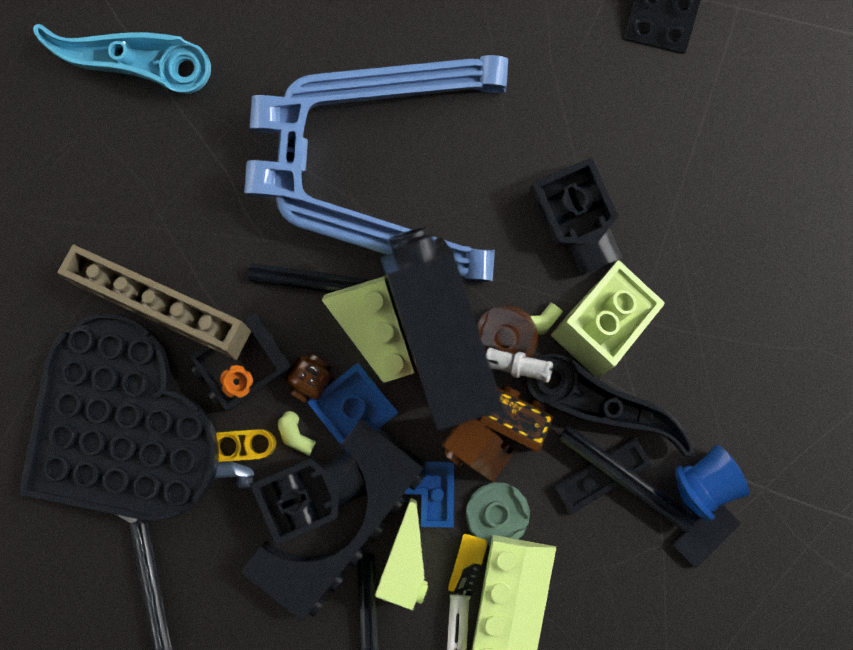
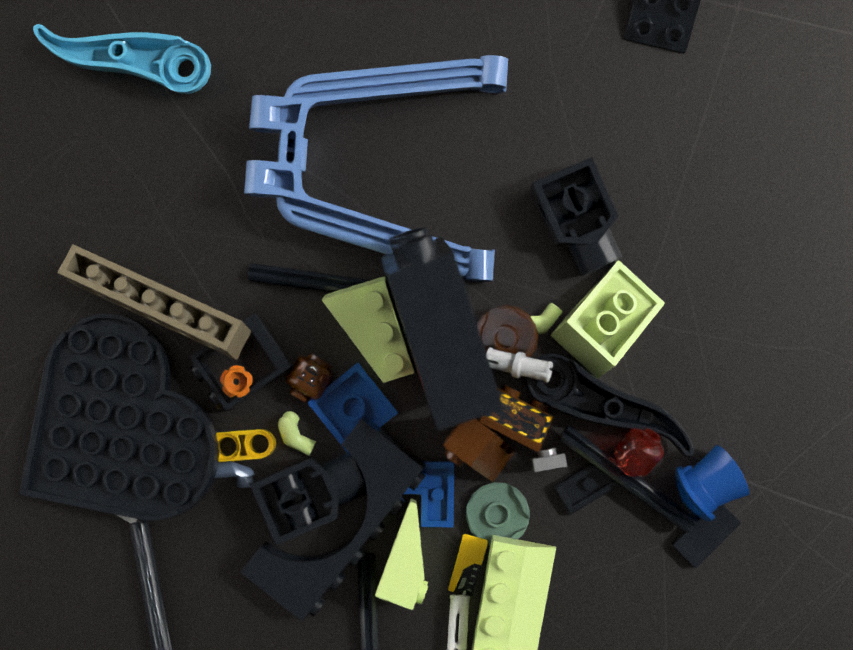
(547, 460): none -> light grey plate
(639, 452): none -> clear red head

